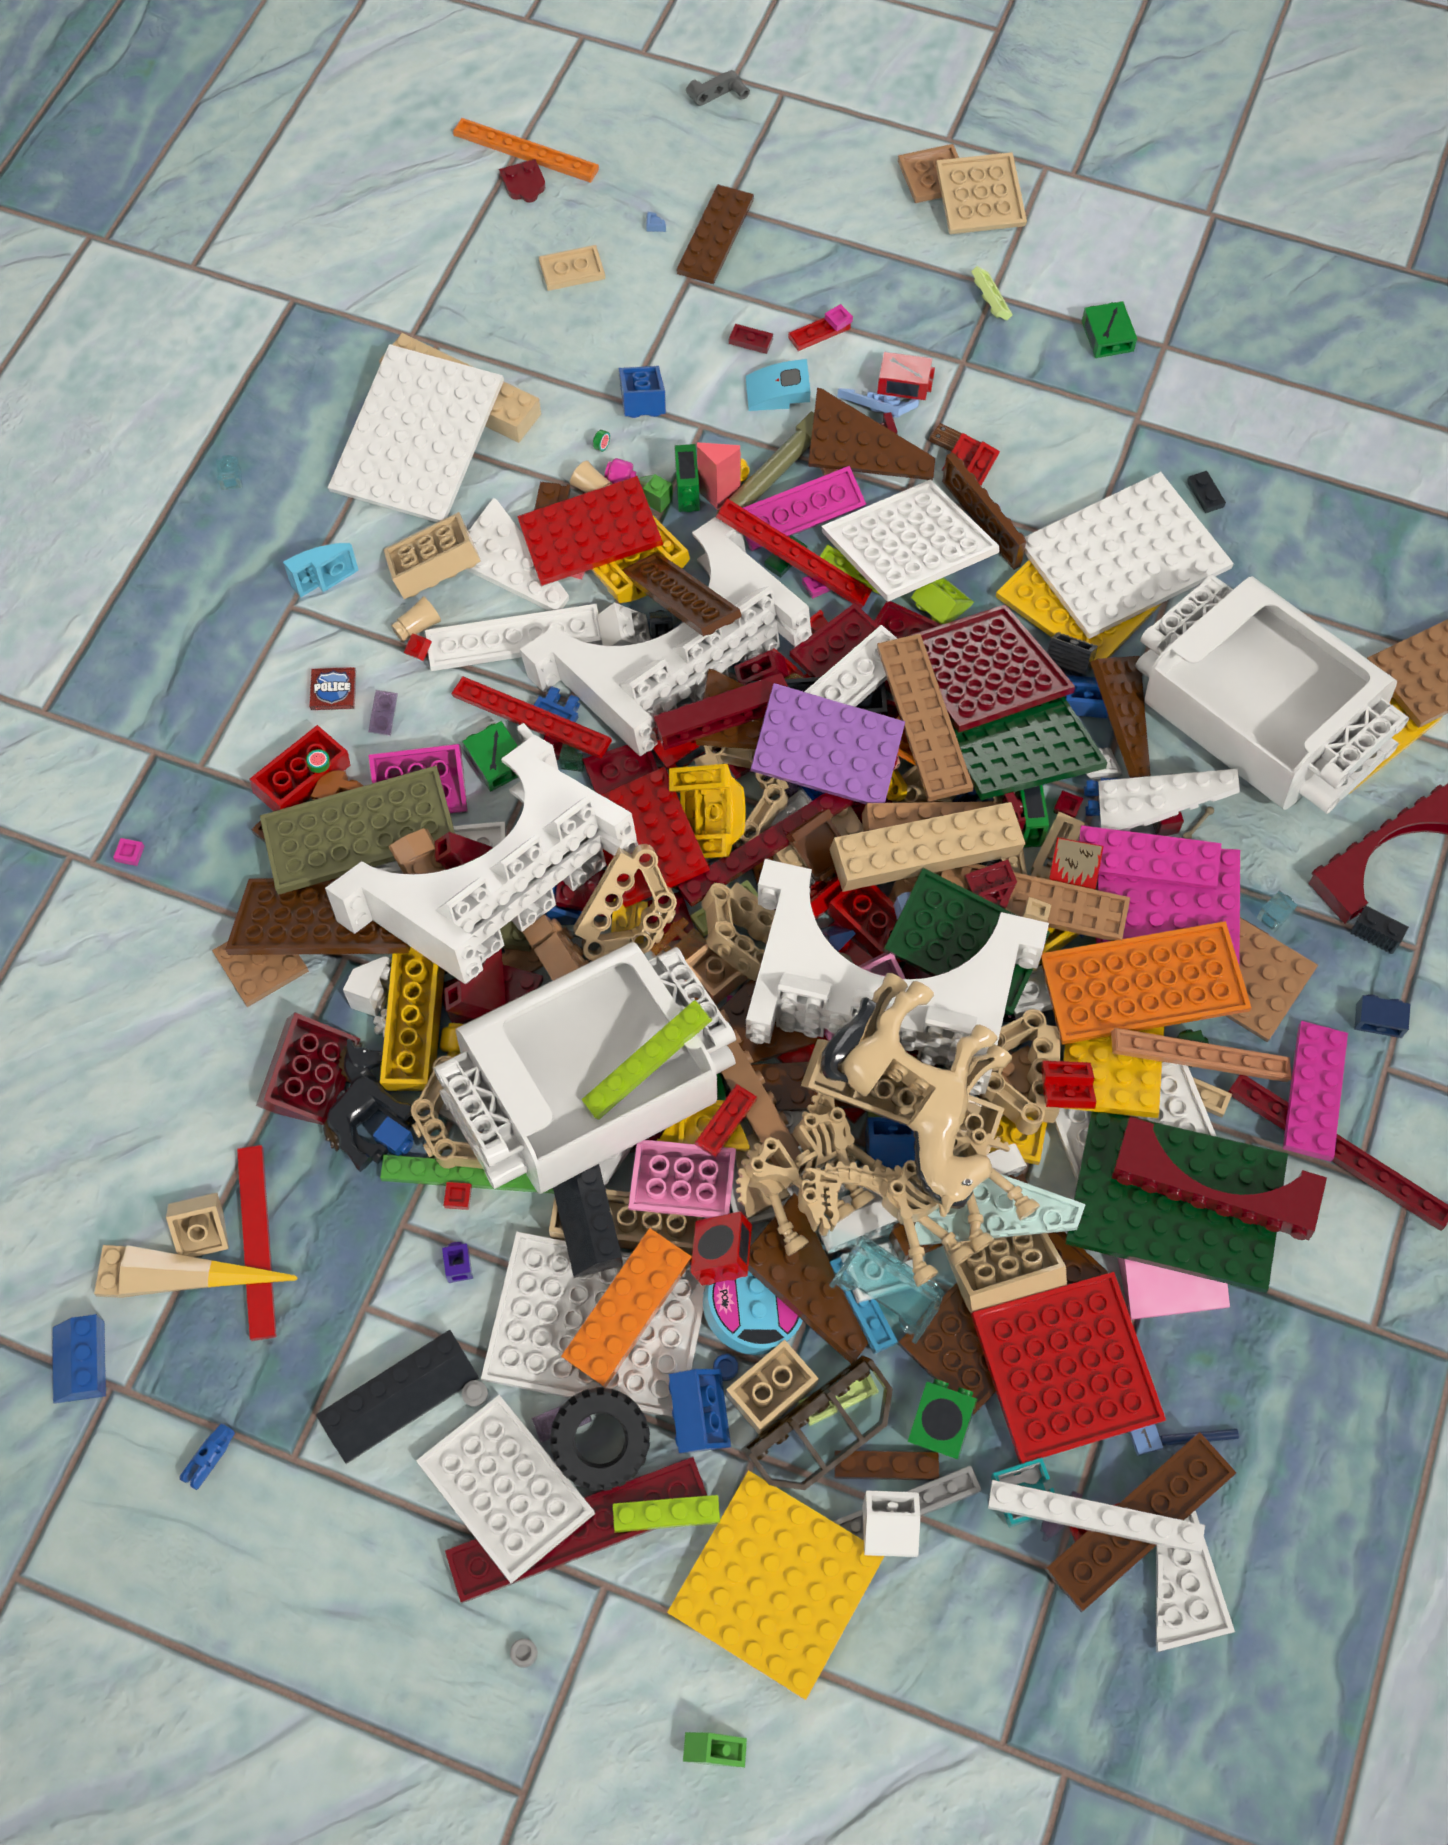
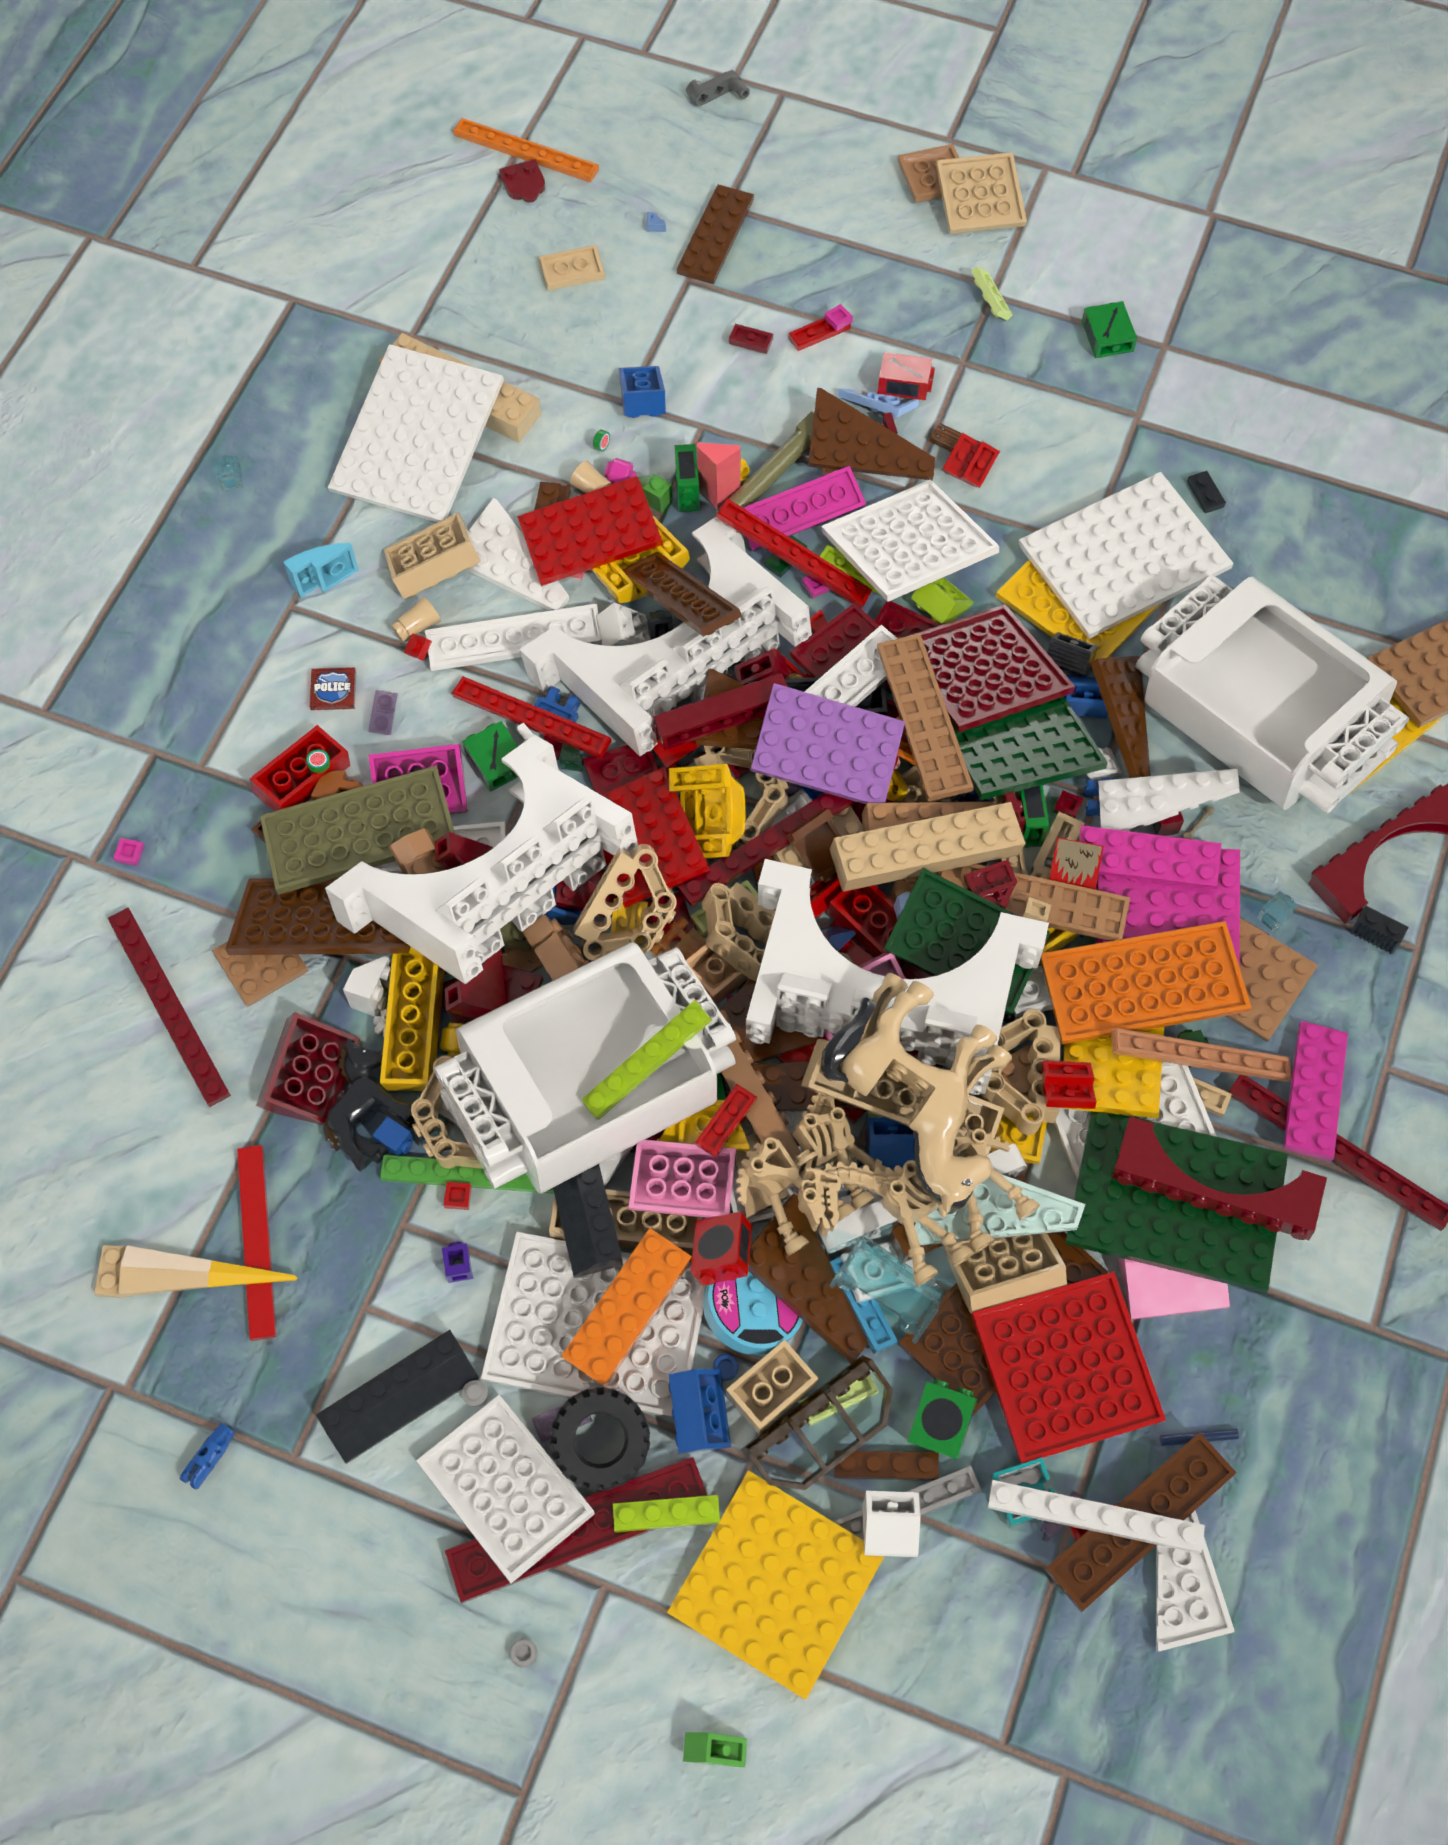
(79, 1359): blue slope -> none
(169, 1007): none -> dark red plate
(197, 1225): tan slope -> none
(778, 386): medium azure slope -> none
(983, 510): reddish brown plate -> none
(1146, 1440): medium blue tile -> none
(1382, 1016): dark blue brick -> none

